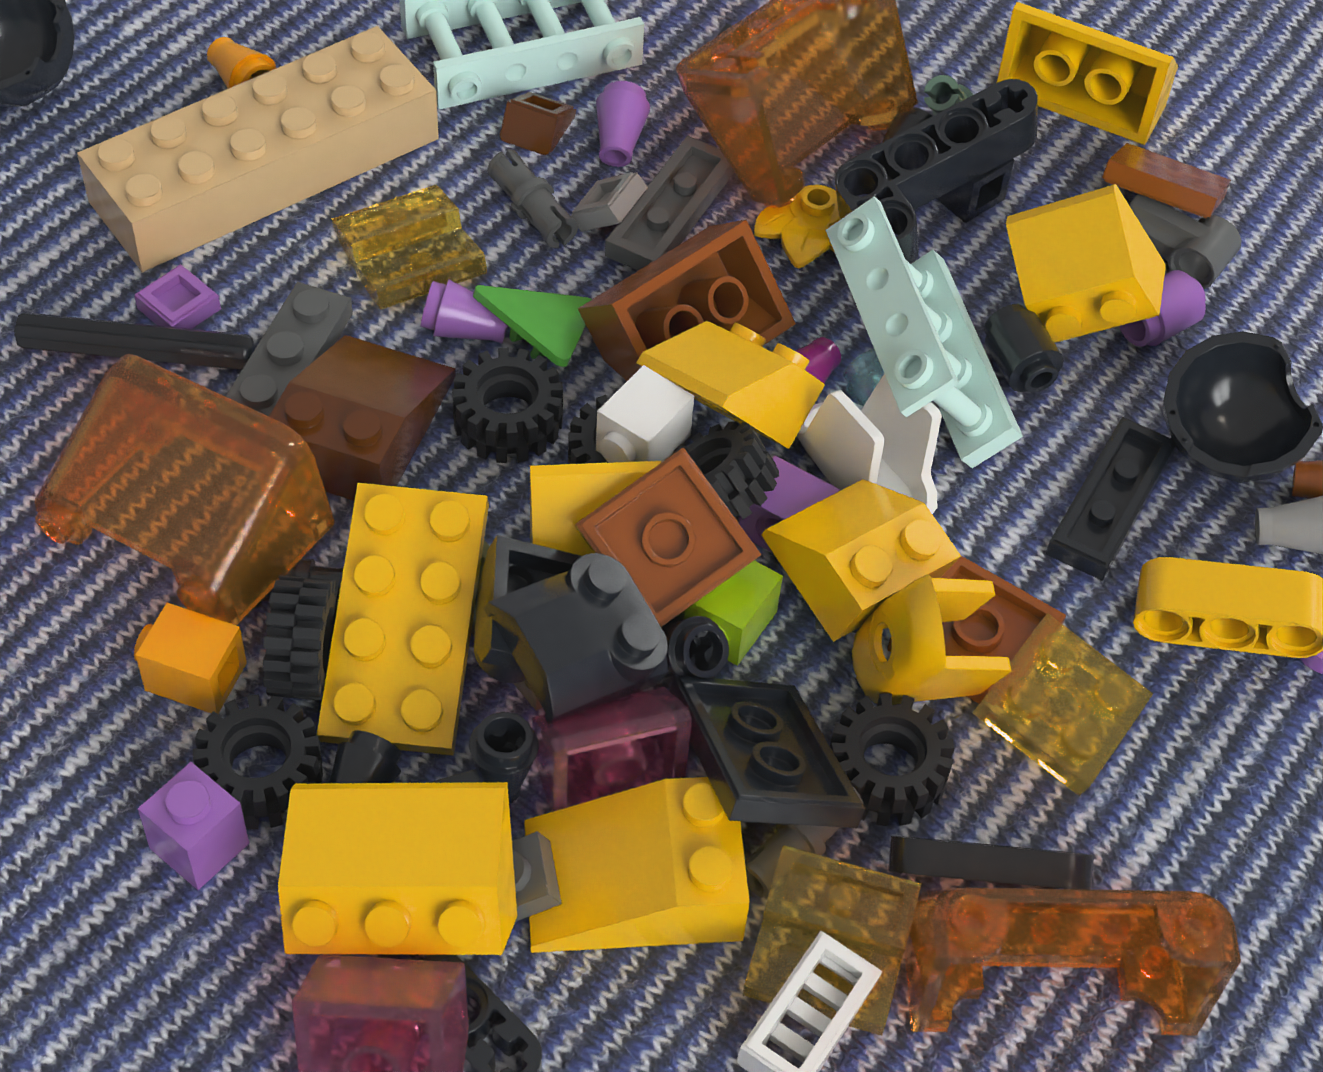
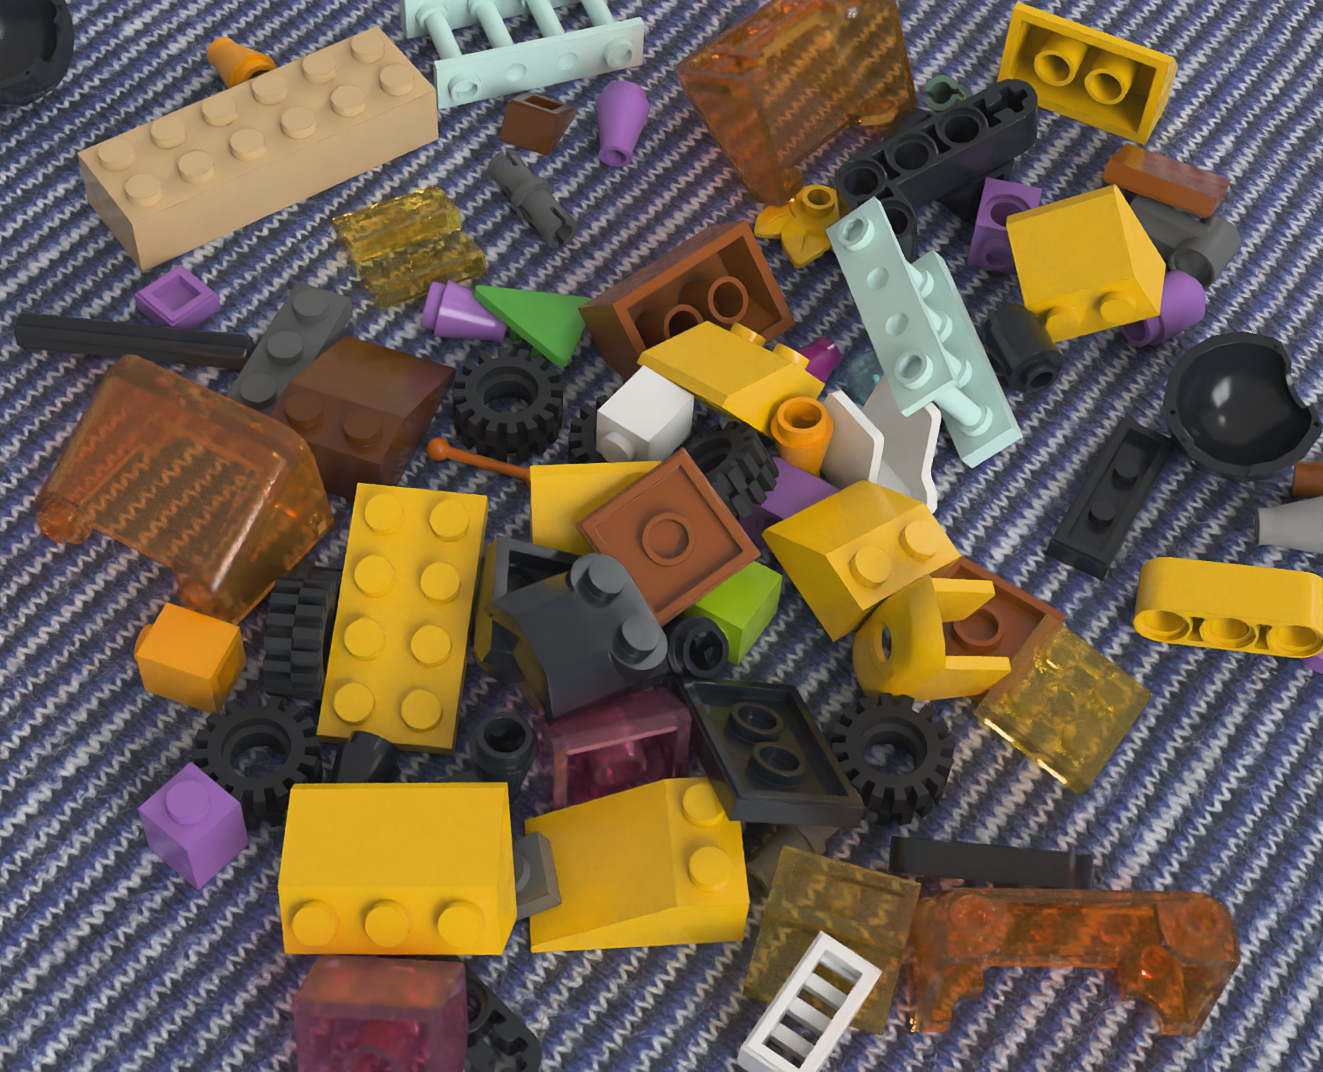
(439, 449): none -> orange hinge
(609, 201): light grey tile -> none
(670, 204): dark grey plate -> none
(802, 433): none -> light orange cone
(990, 240): none -> medium lavender brick

